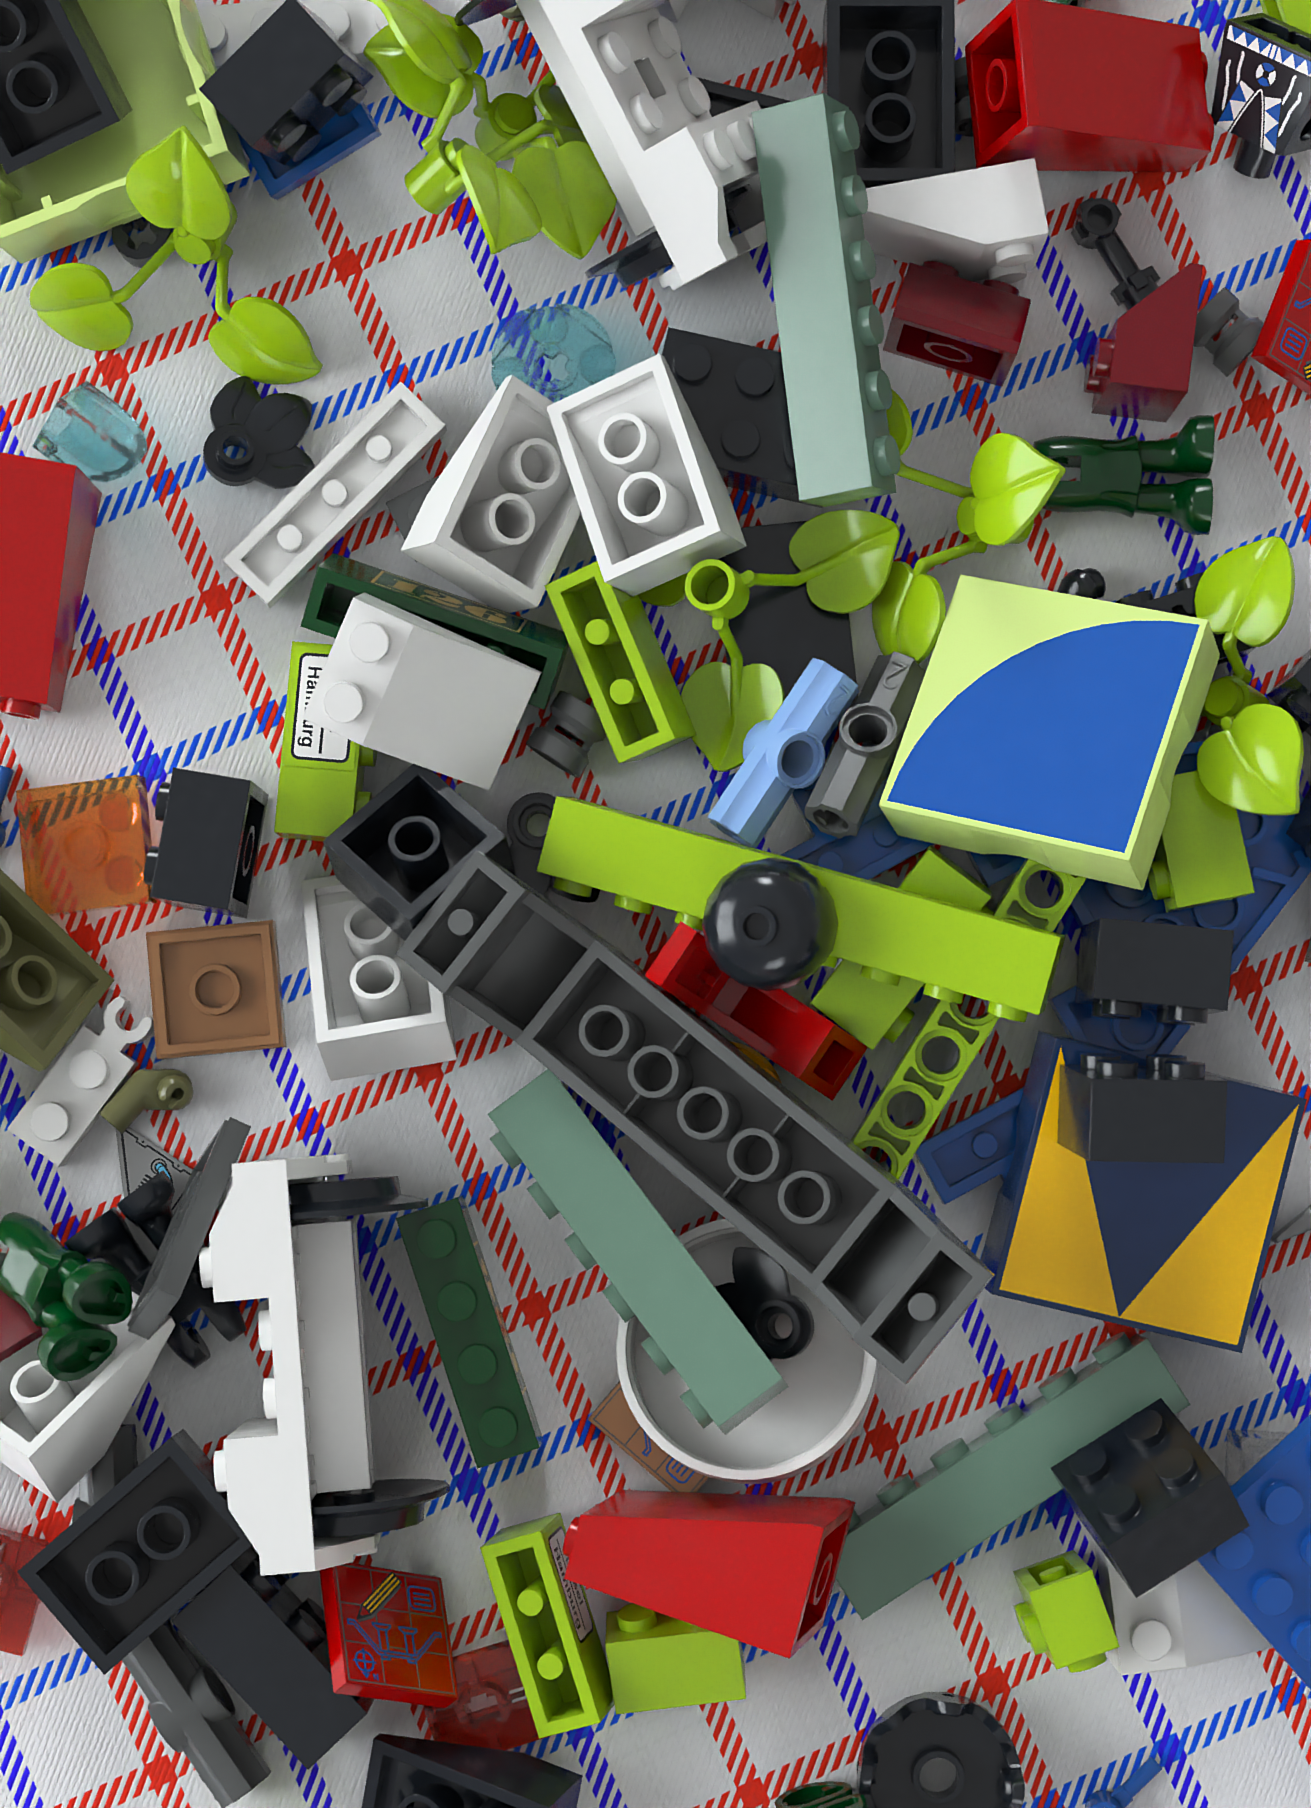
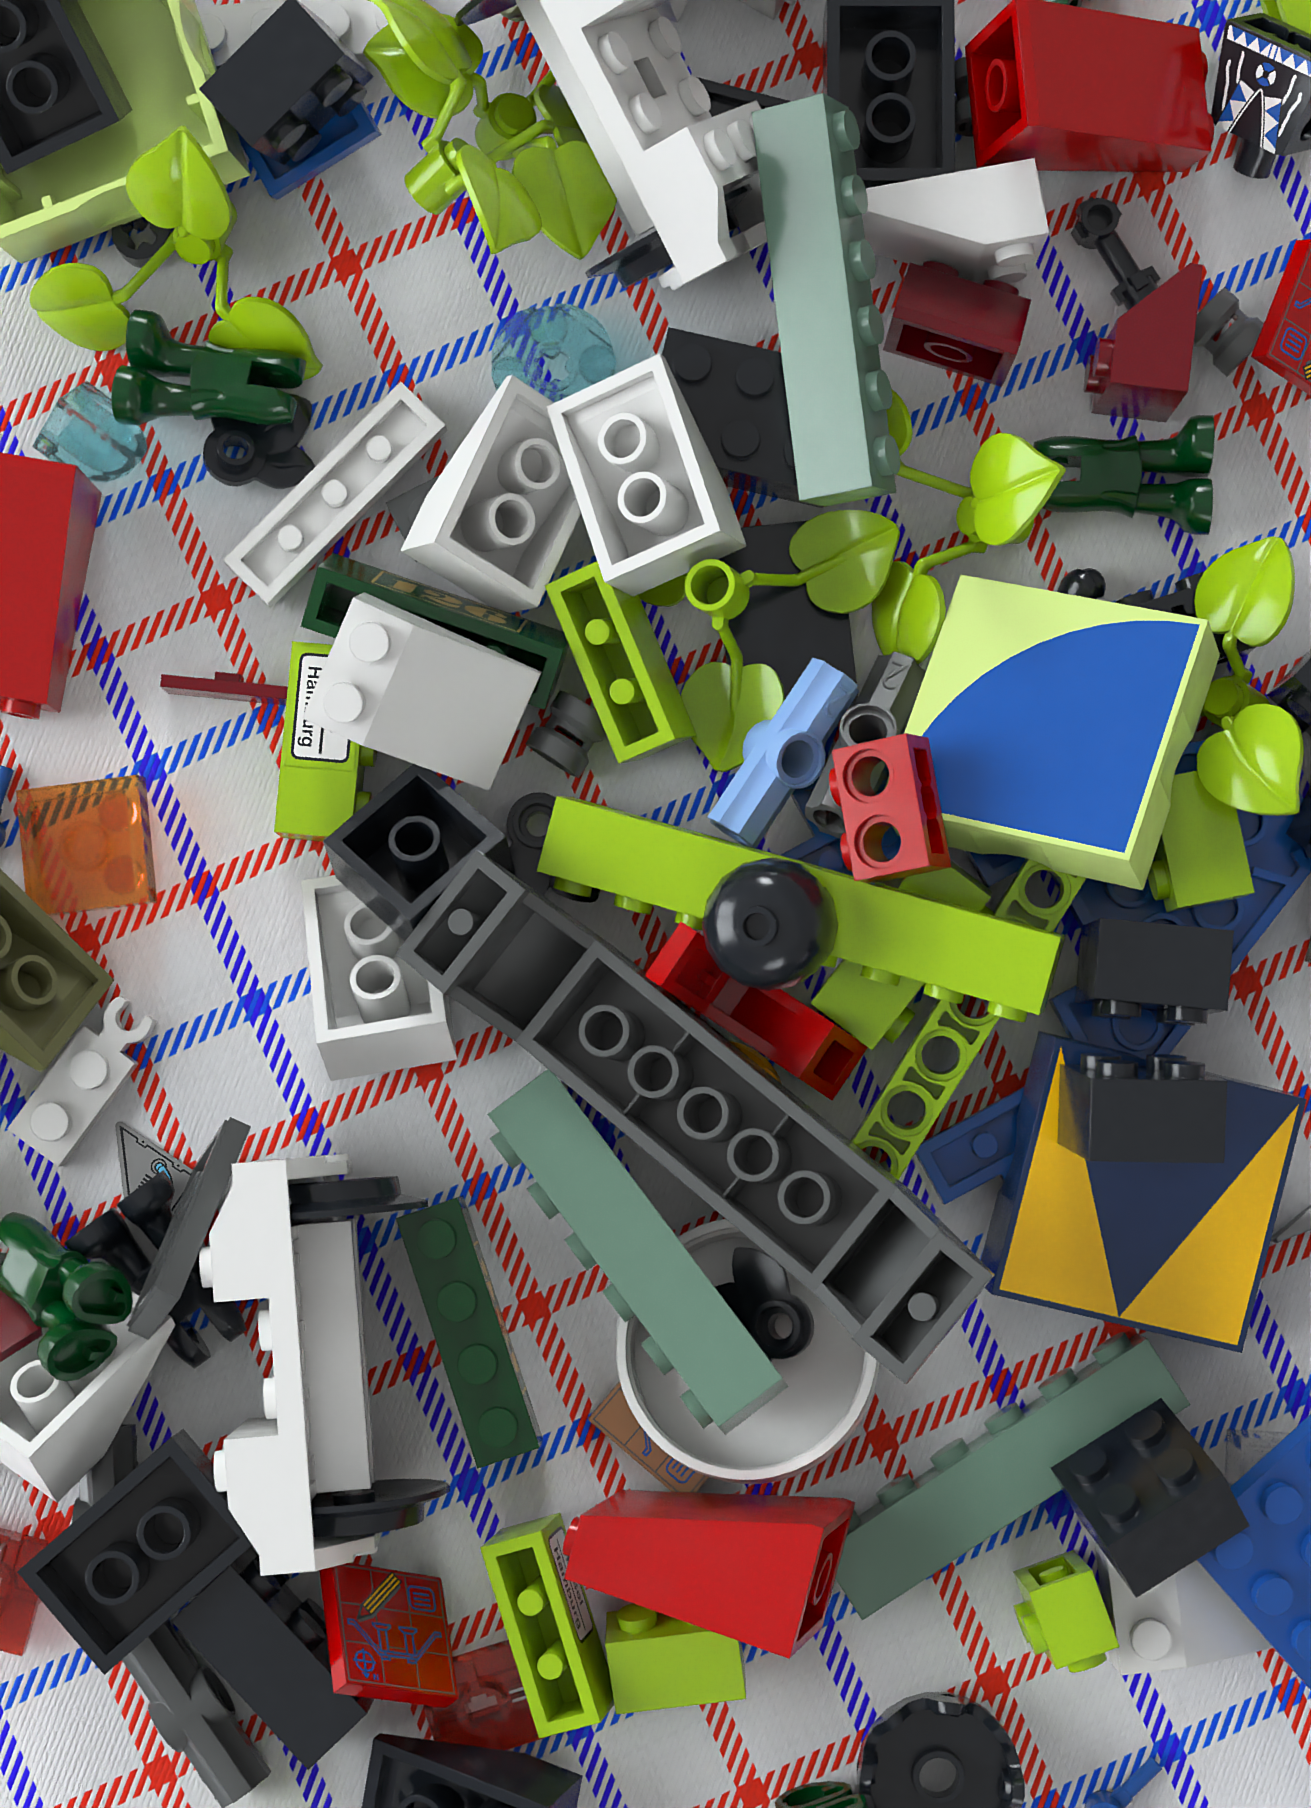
(147, 1091): olive arm -> none
(206, 842): black brick -> none
(216, 989): medium nougat tile -> none
(218, 379): none -> dark green piece
(224, 686): none -> dark red piece
(906, 803): none -> brick

